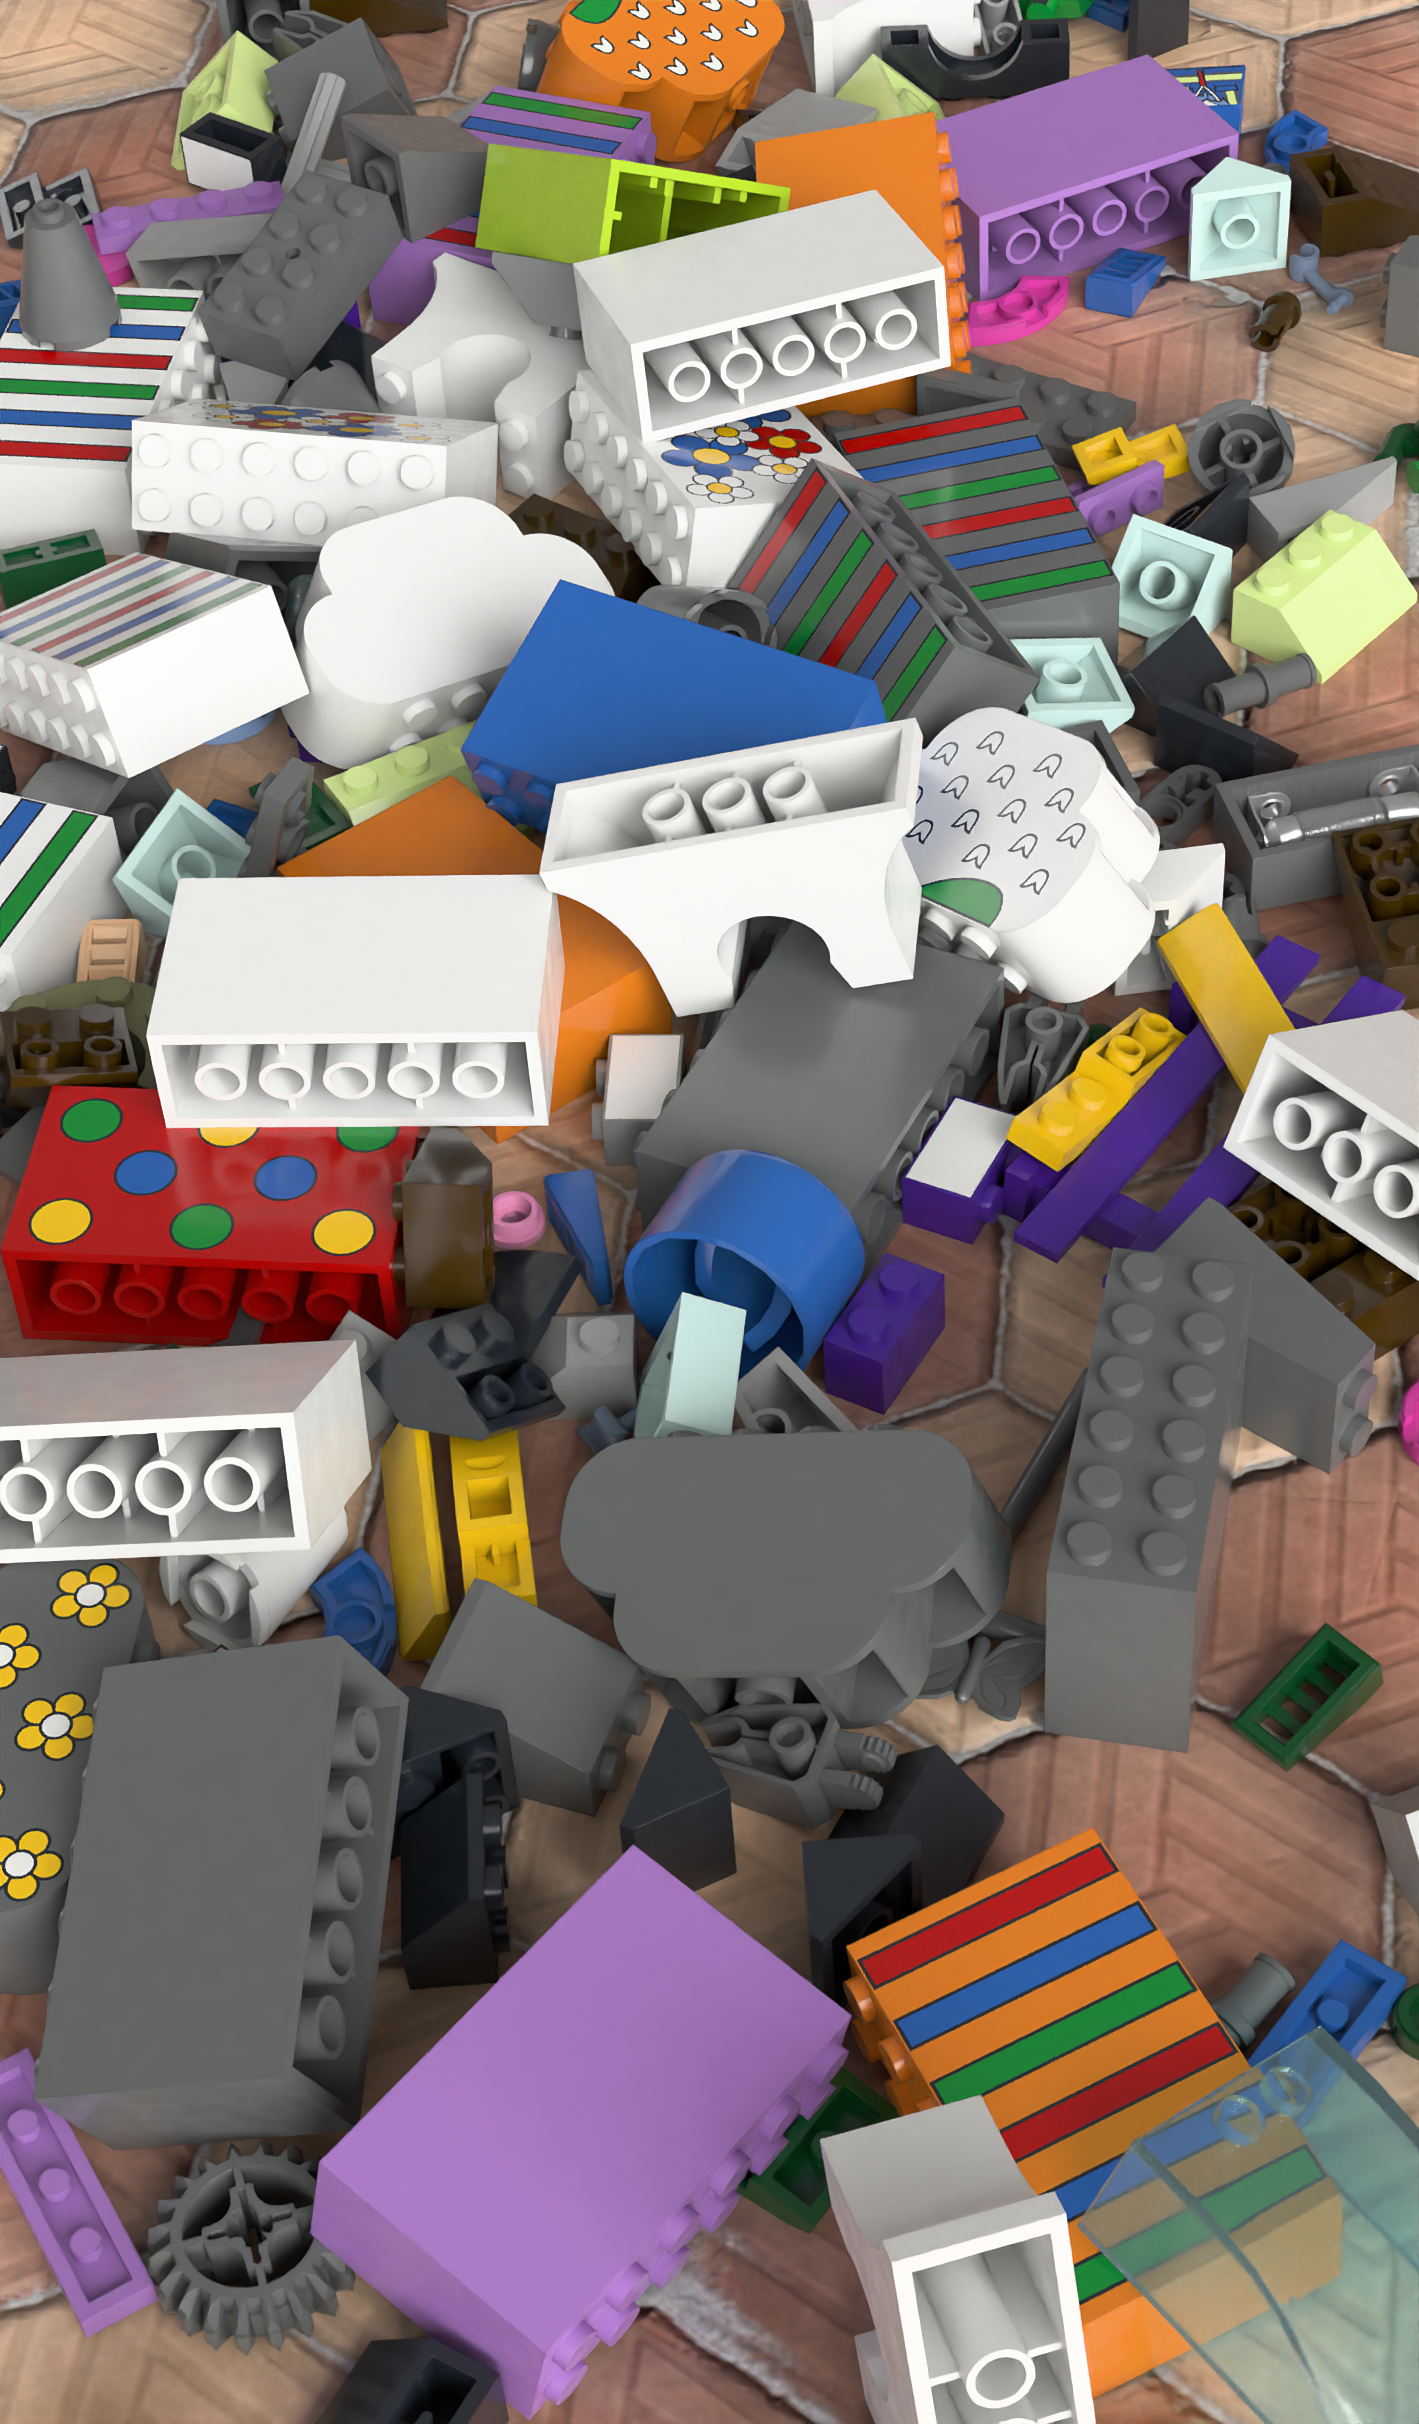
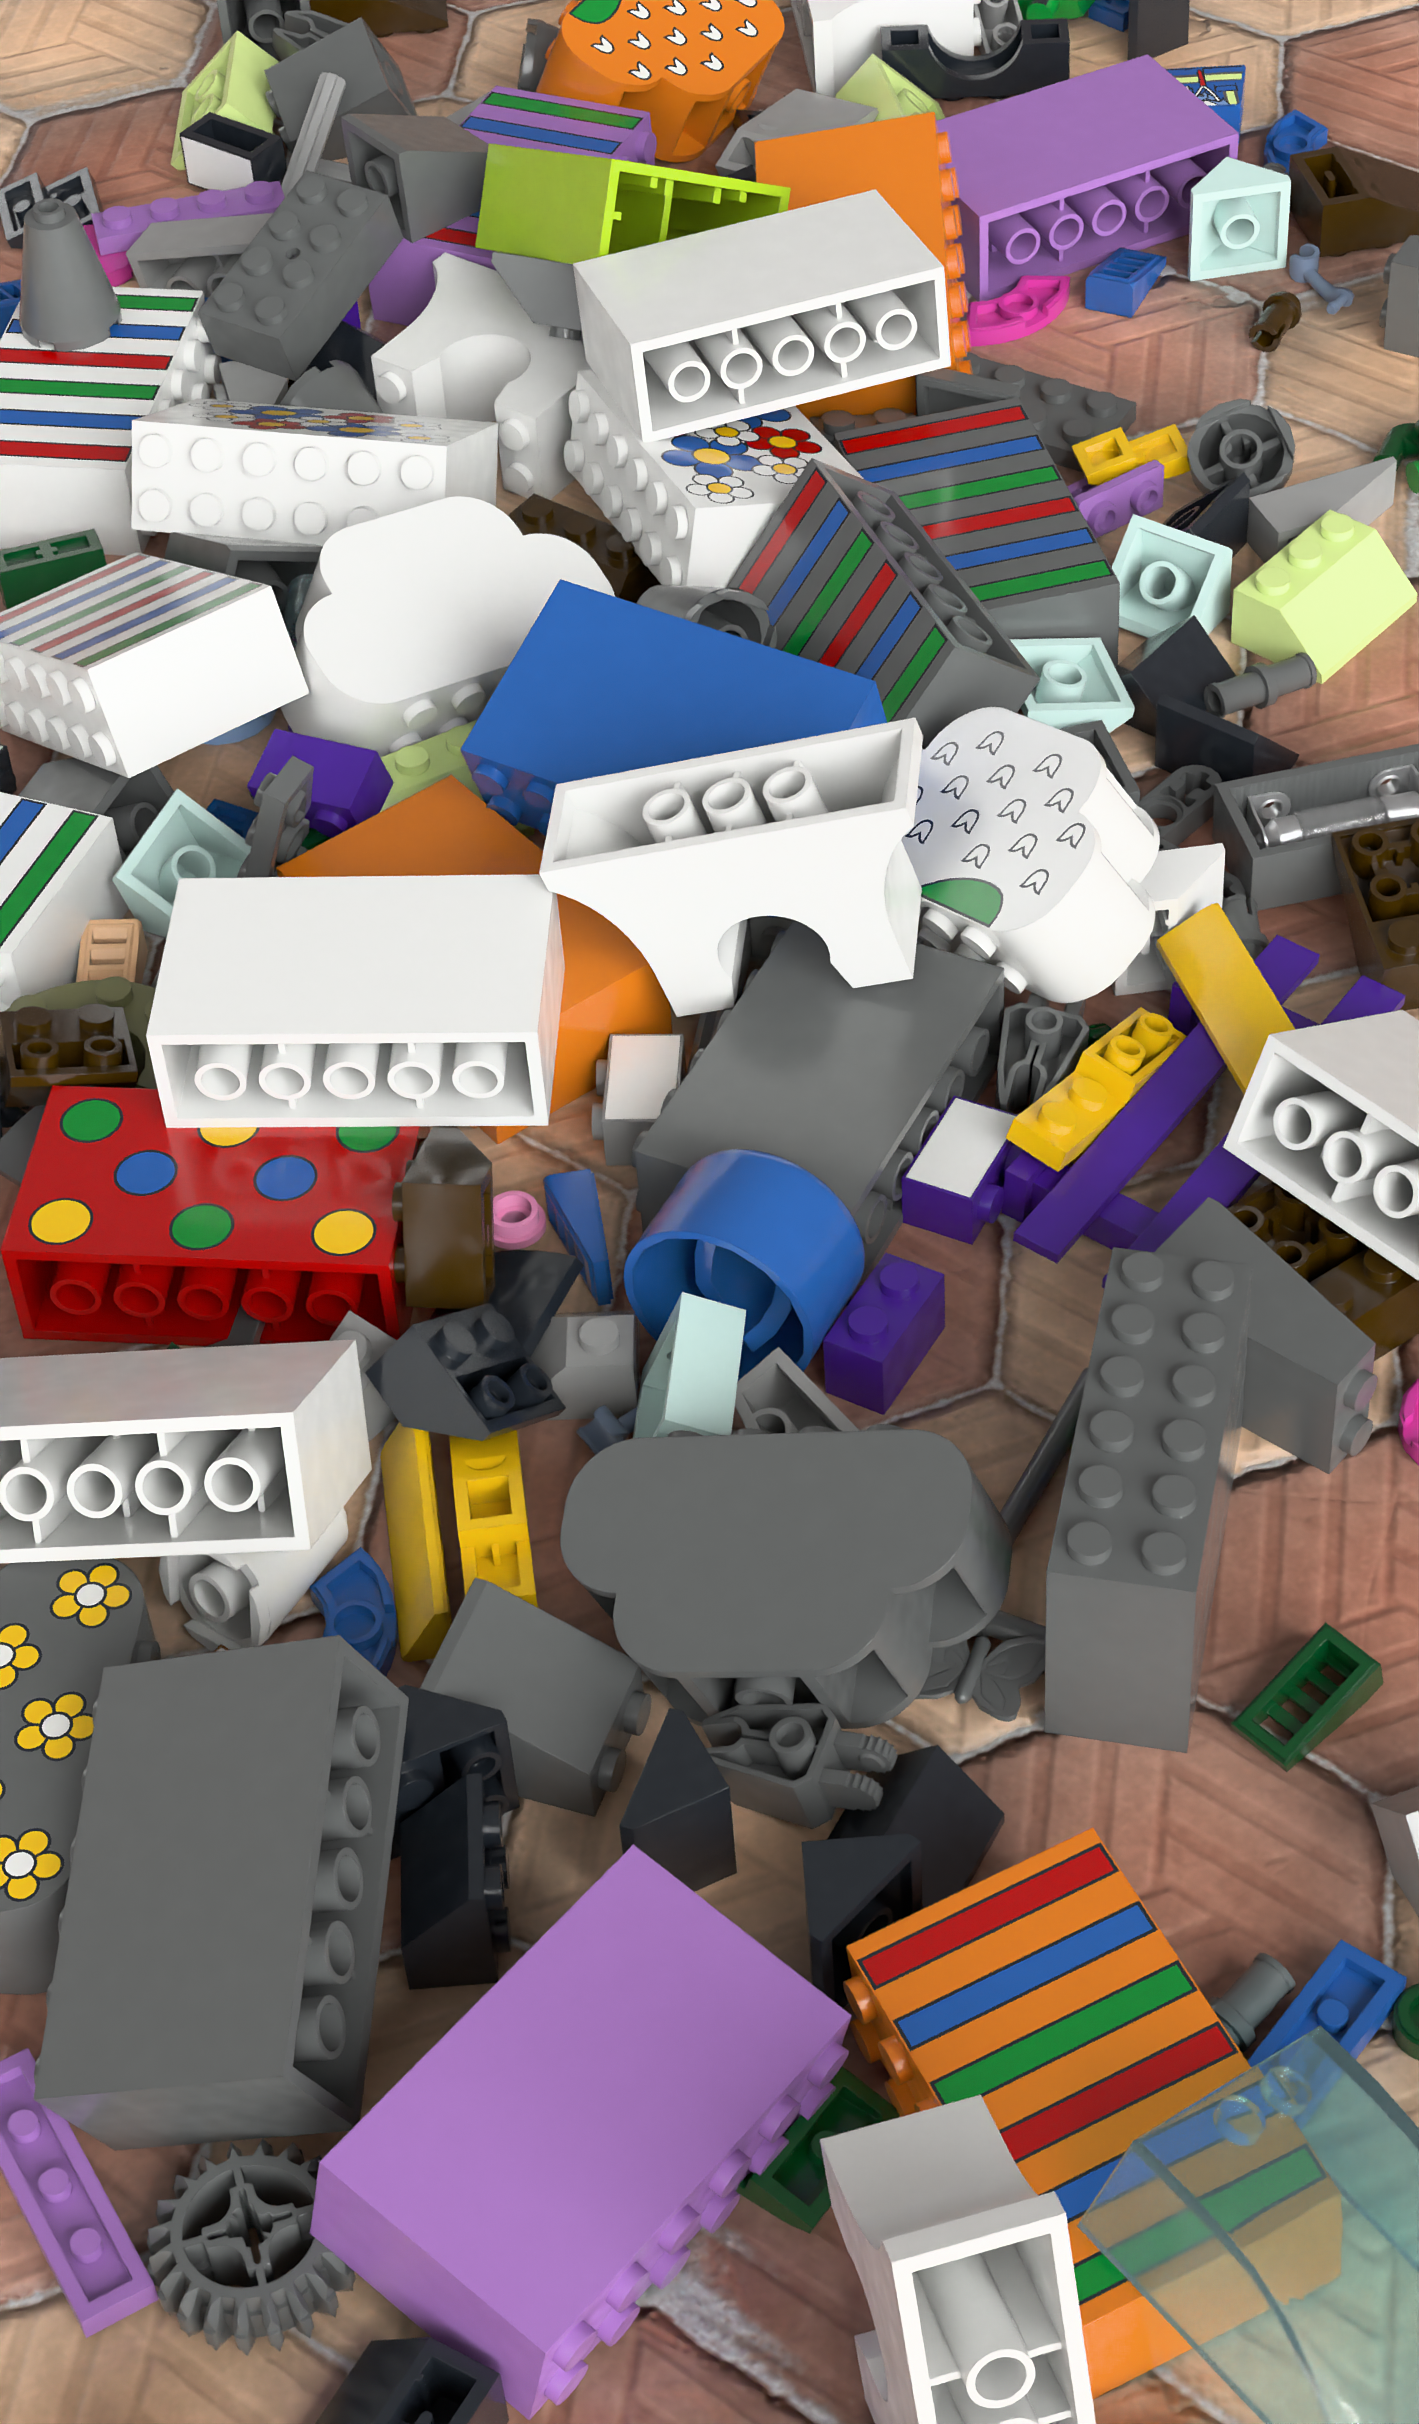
(347, 779): none -> dark purple brick

